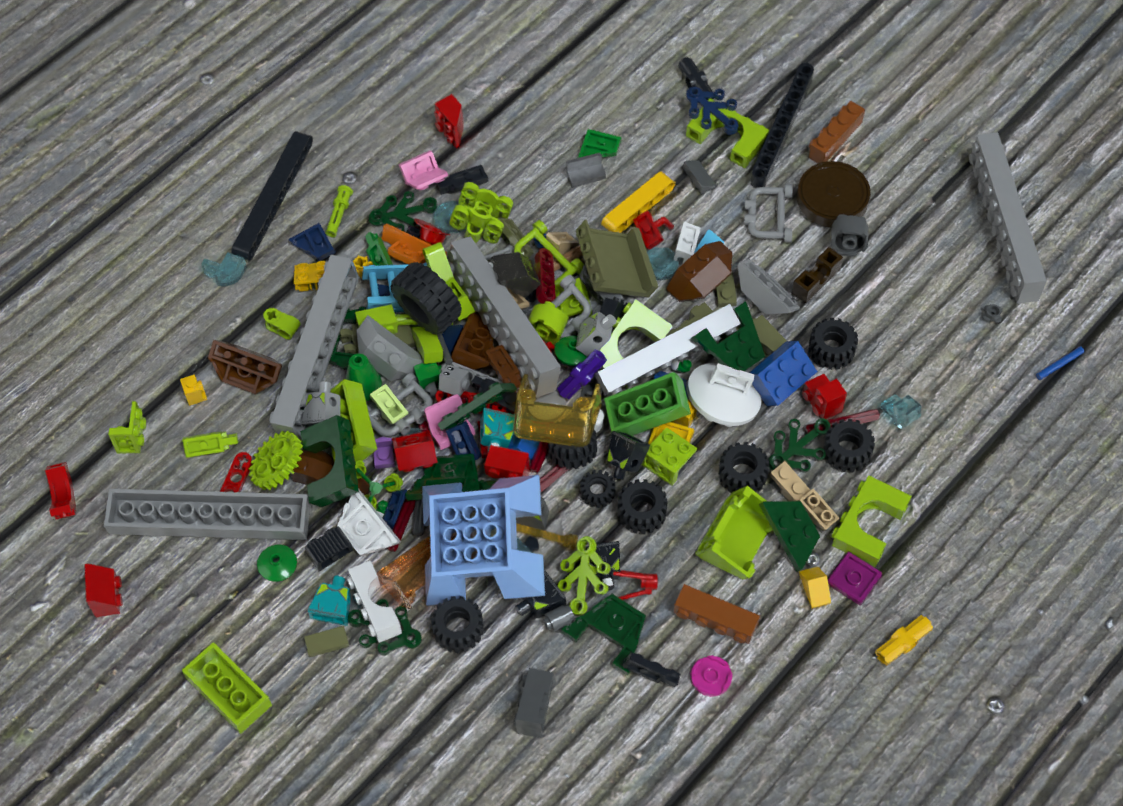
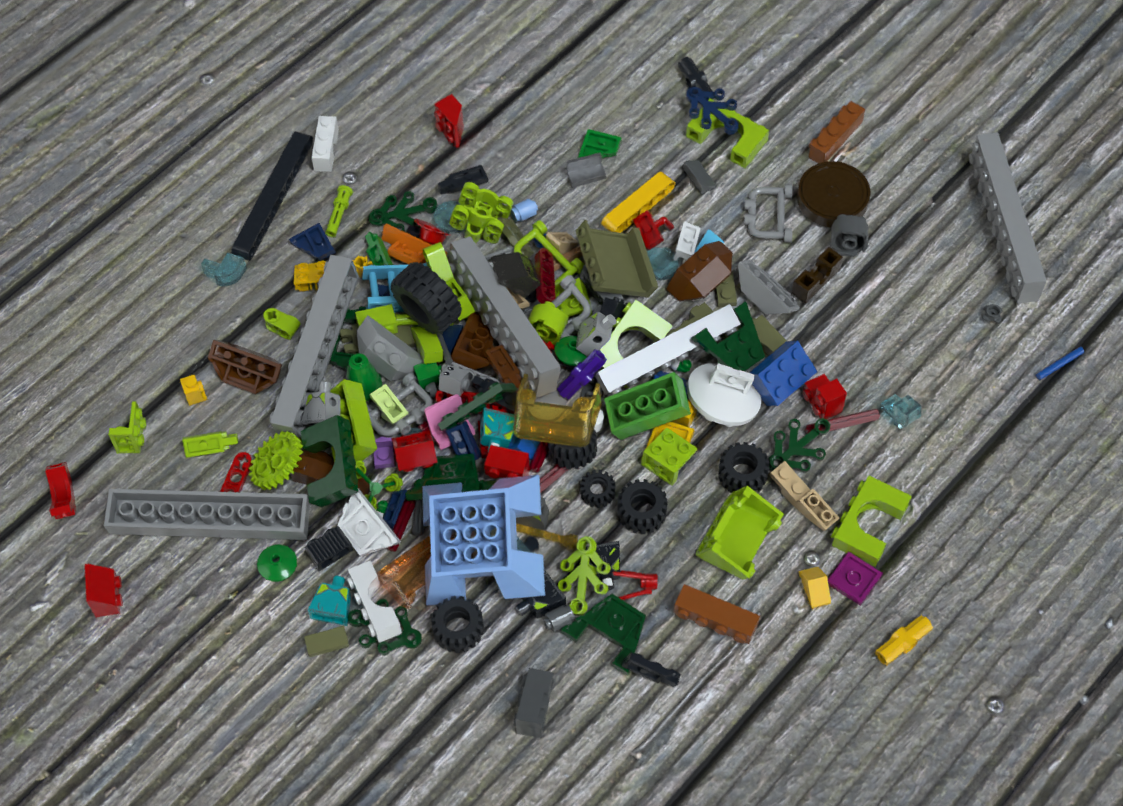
(226, 687): lime brick -> none
(325, 137): none -> white arch
(422, 171): bright pink bracket -> none
(524, 210): none -> light blue brick
(626, 453): black torso -> none
(711, 676): dark pink tile -> none
(782, 125): black beam -> none
(793, 529): dark green wing -> none
(836, 331): black tyre -> none
(854, 433): black tyre -> none

